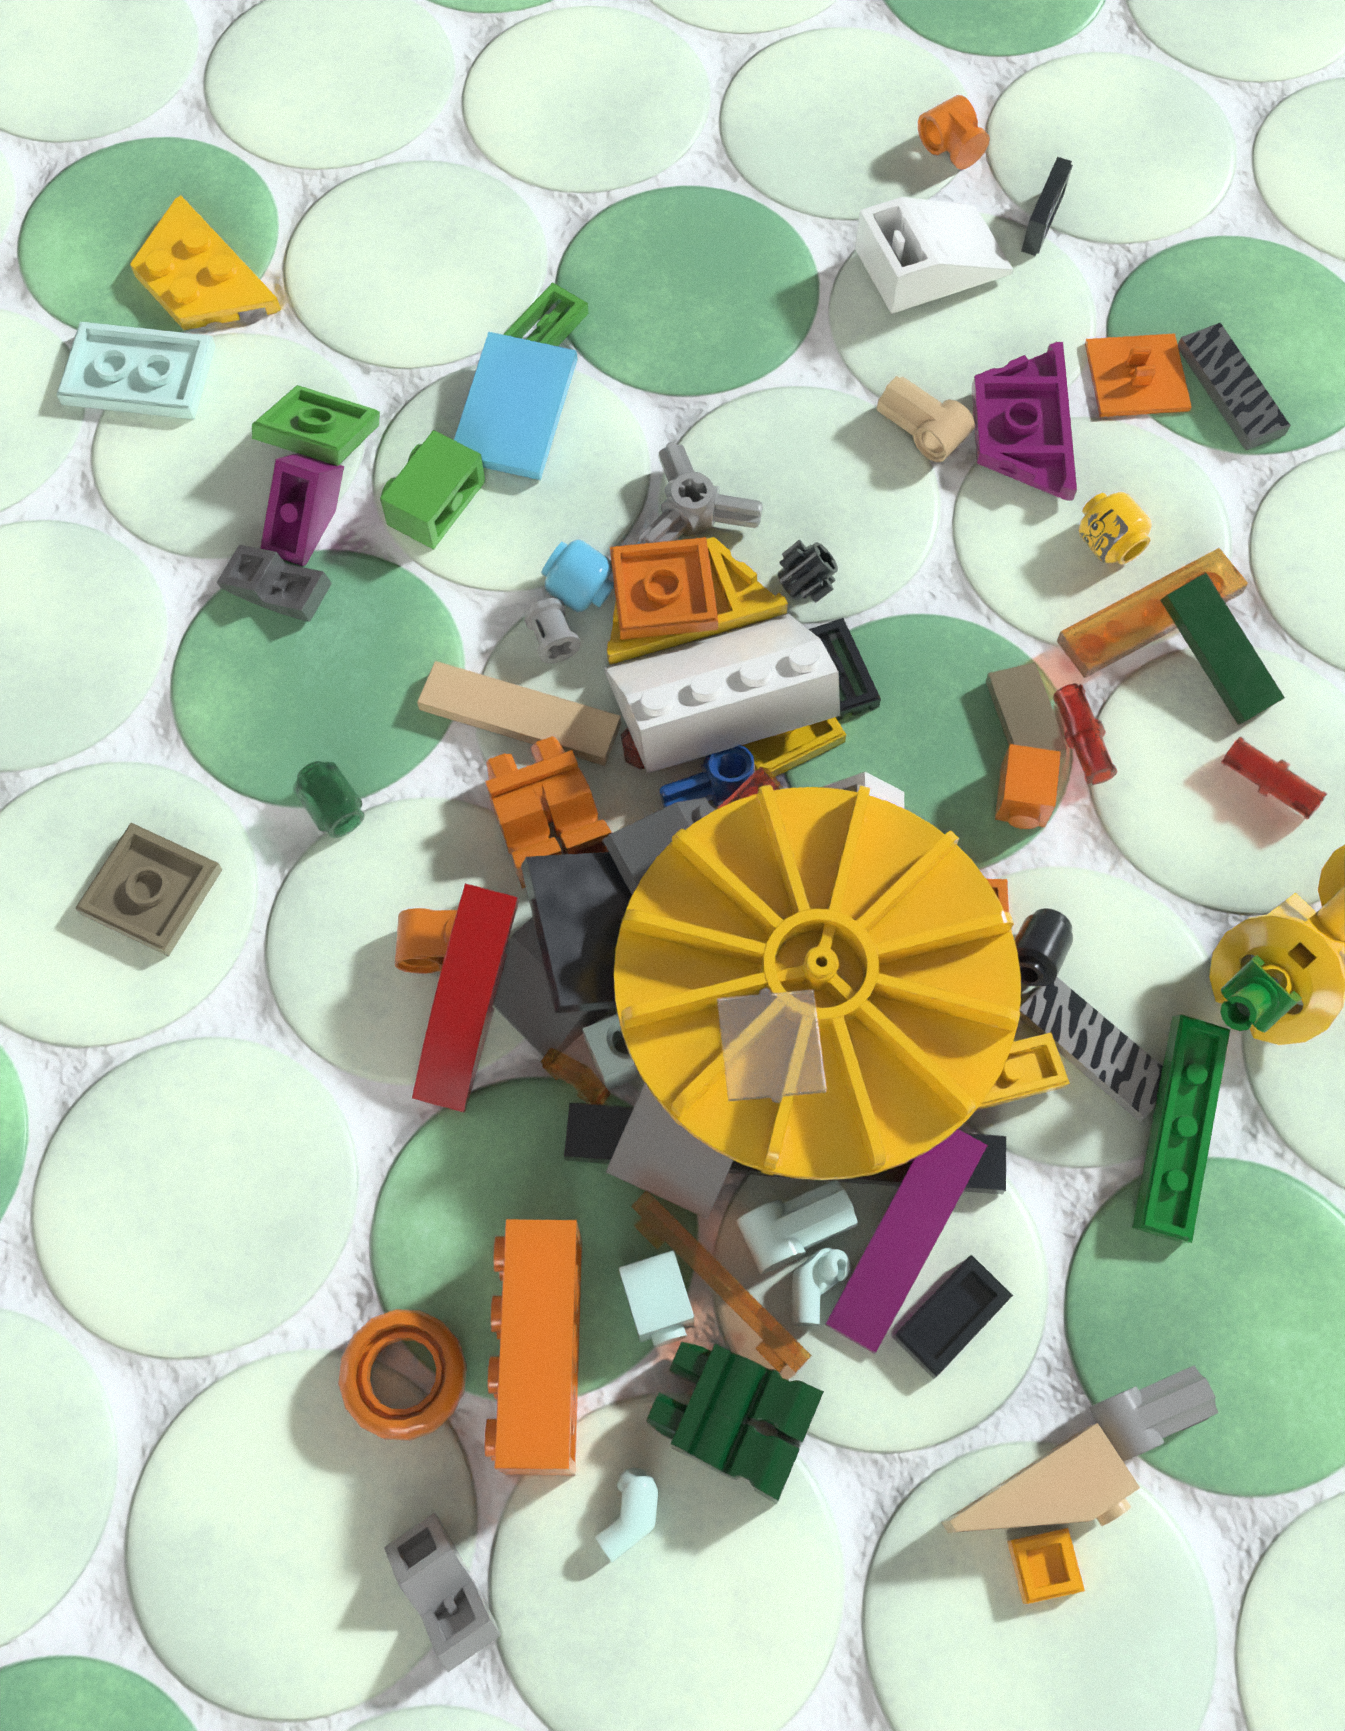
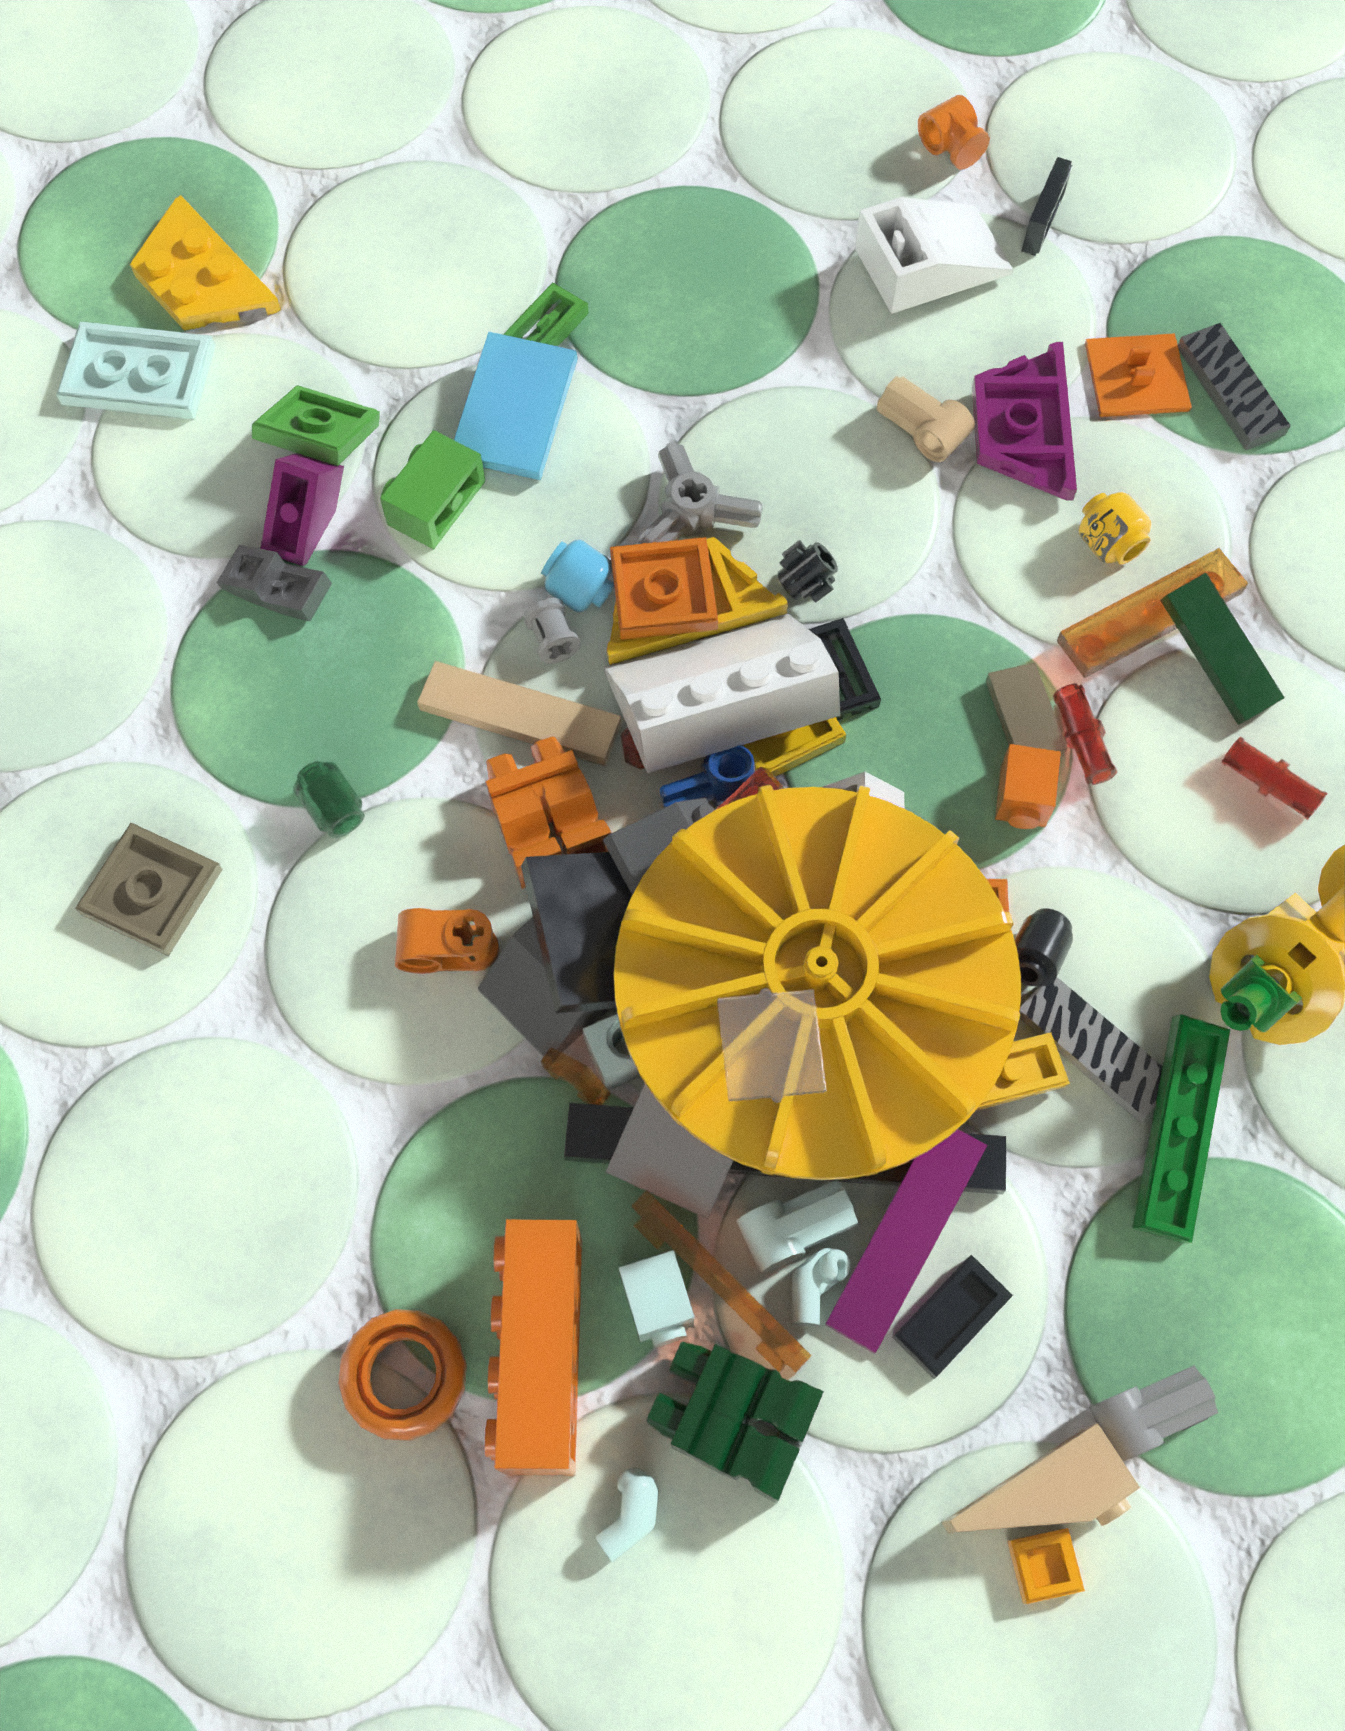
(442, 1592): light grey slope -> none
(465, 997): red slope -> none

